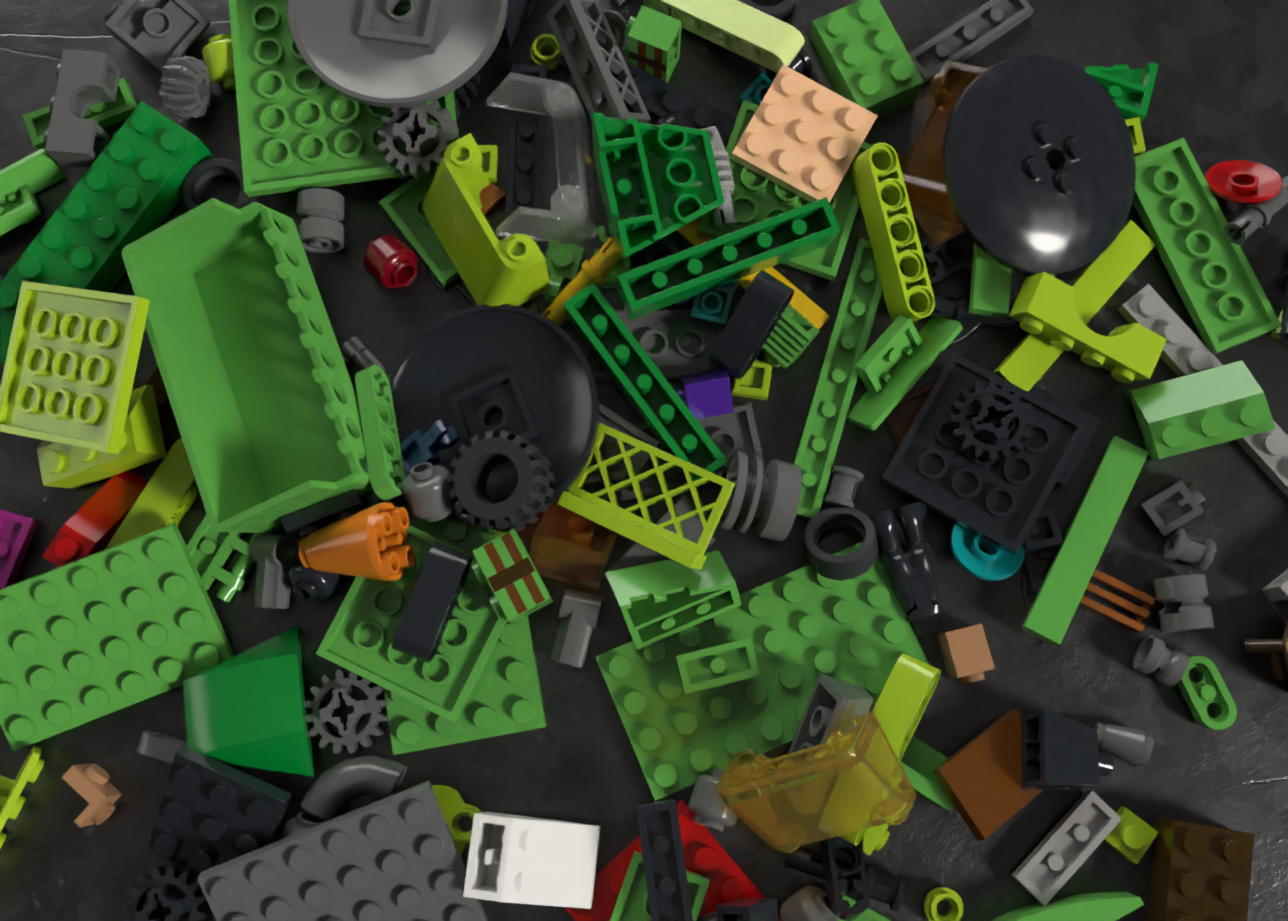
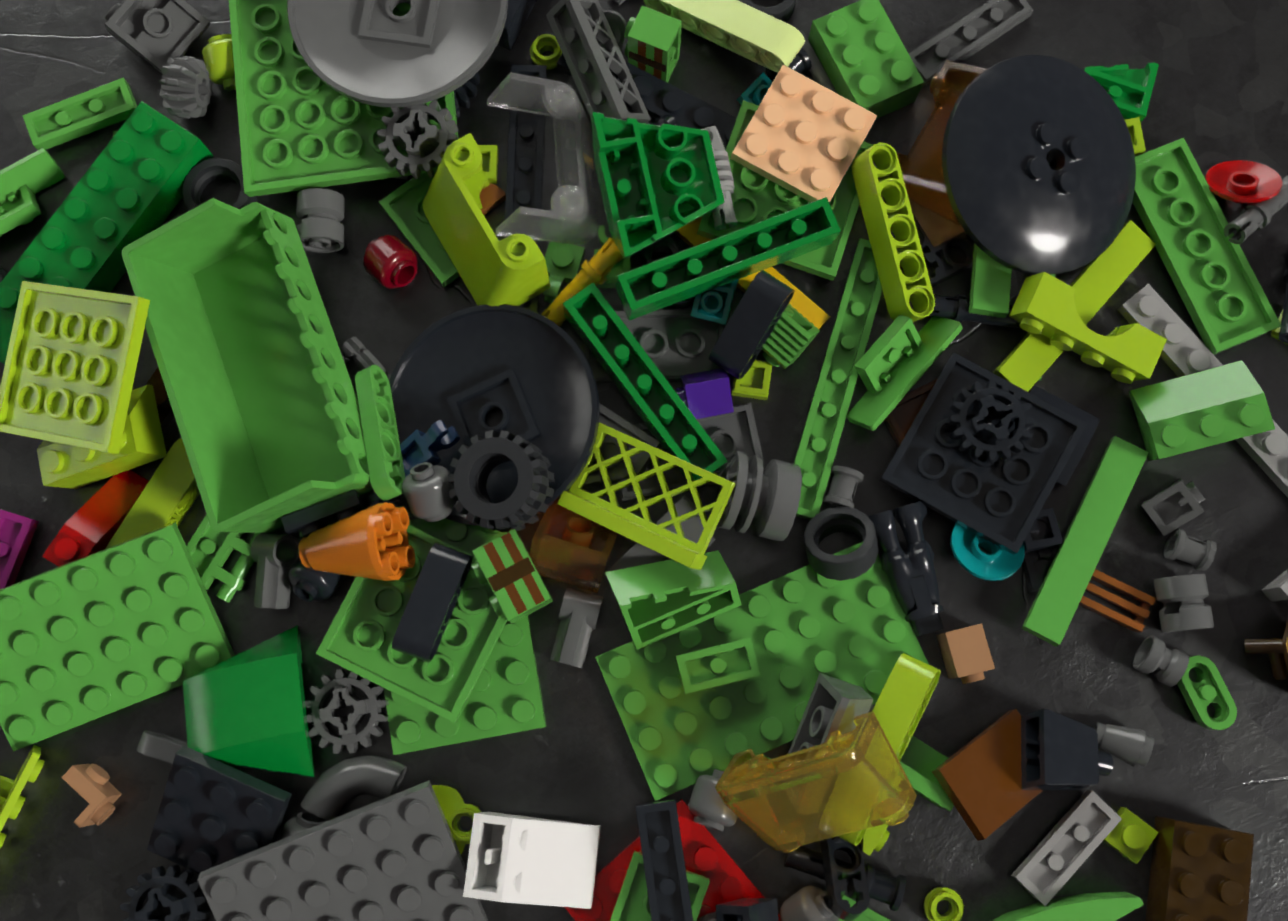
(81, 82): dark grey arch -> none

